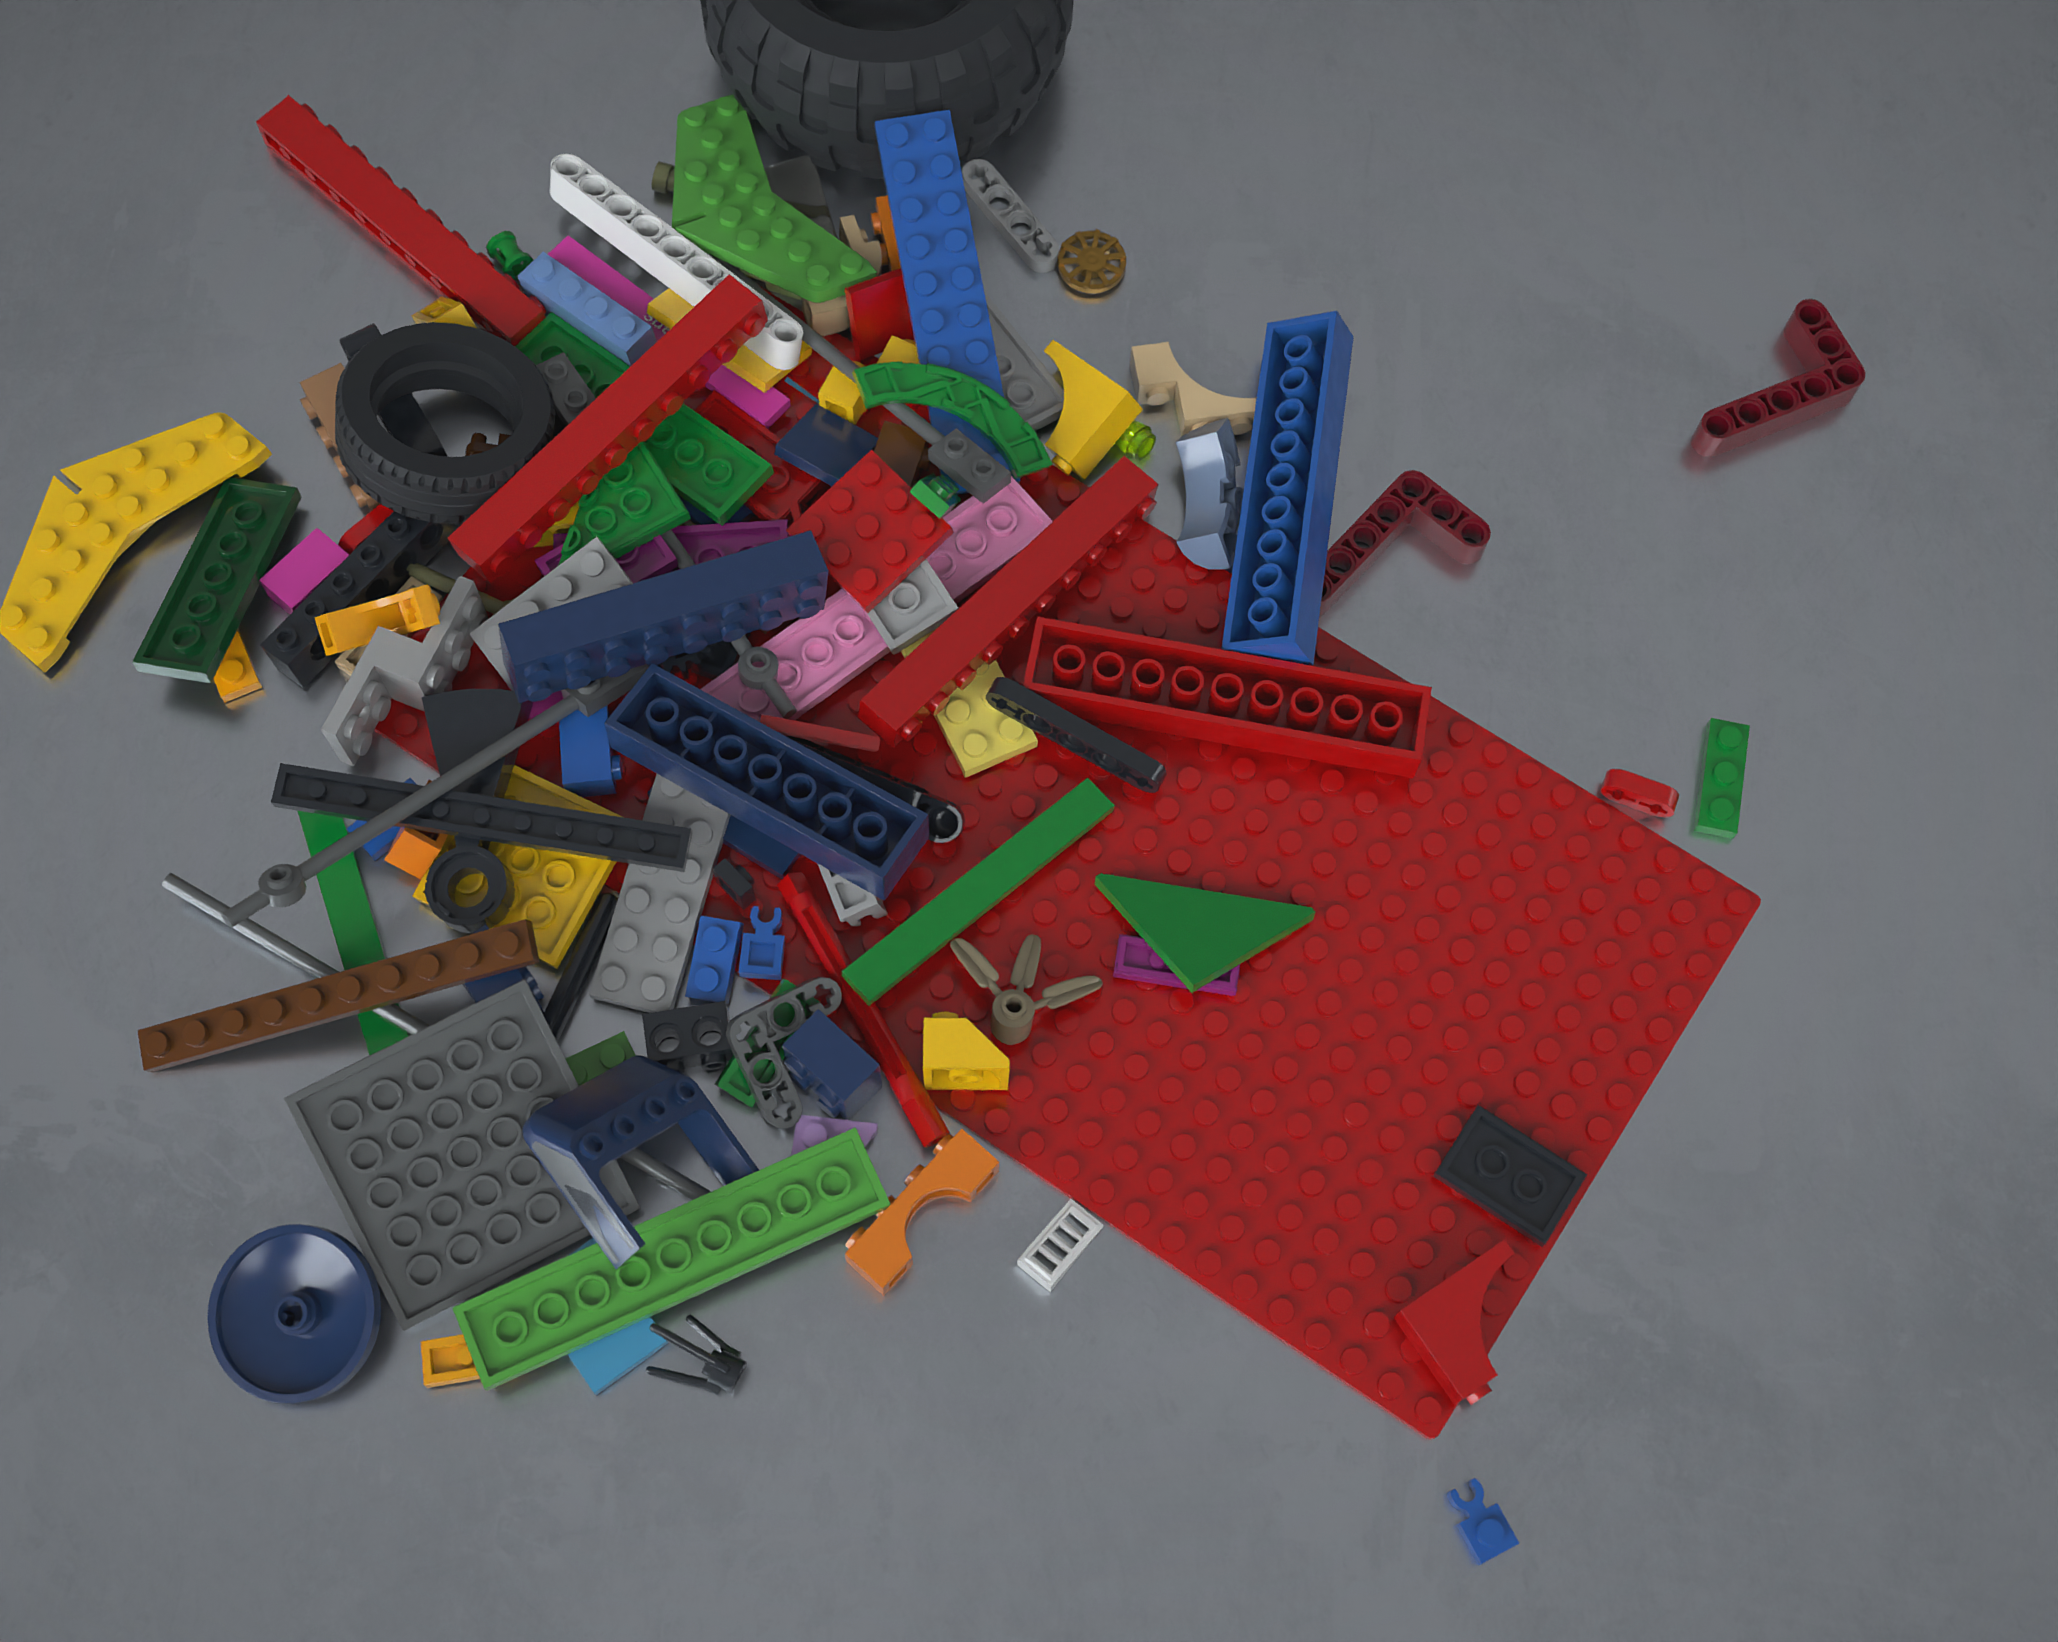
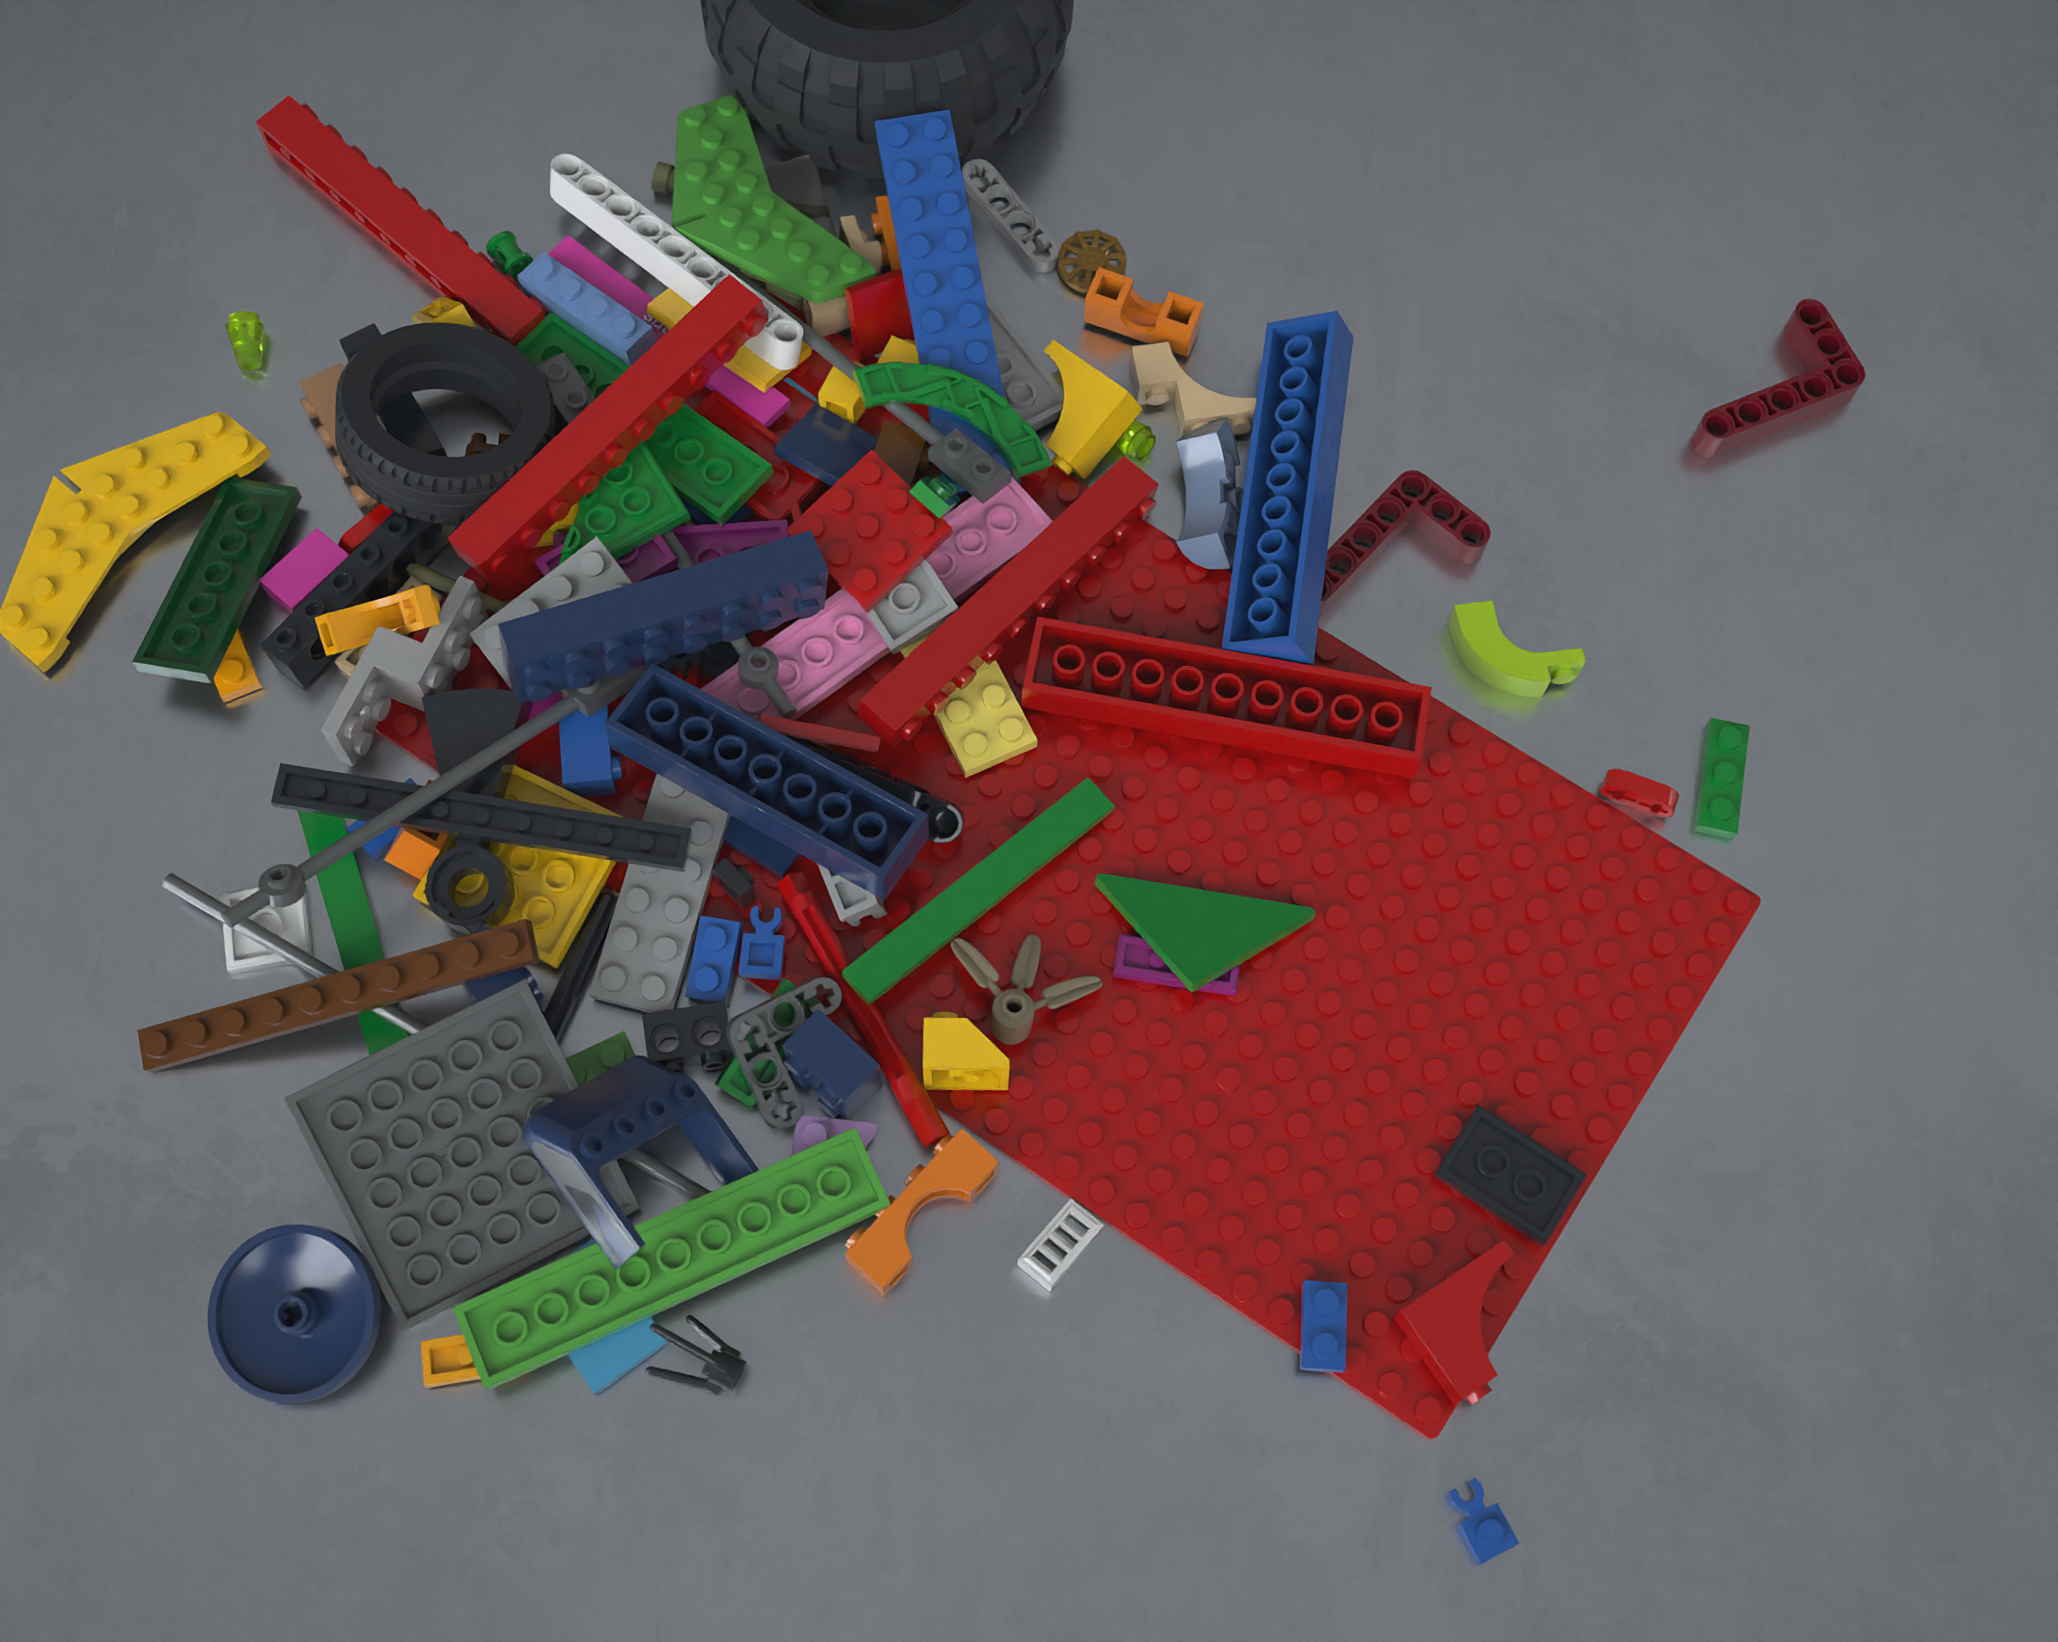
(246, 339): none -> clear neon green cone
(287, 922): none -> white tile
(1076, 735): black beam -> none
(1117, 307): none -> orange arch
(1323, 1326): none -> blue plate
(1502, 663): none -> lime arch

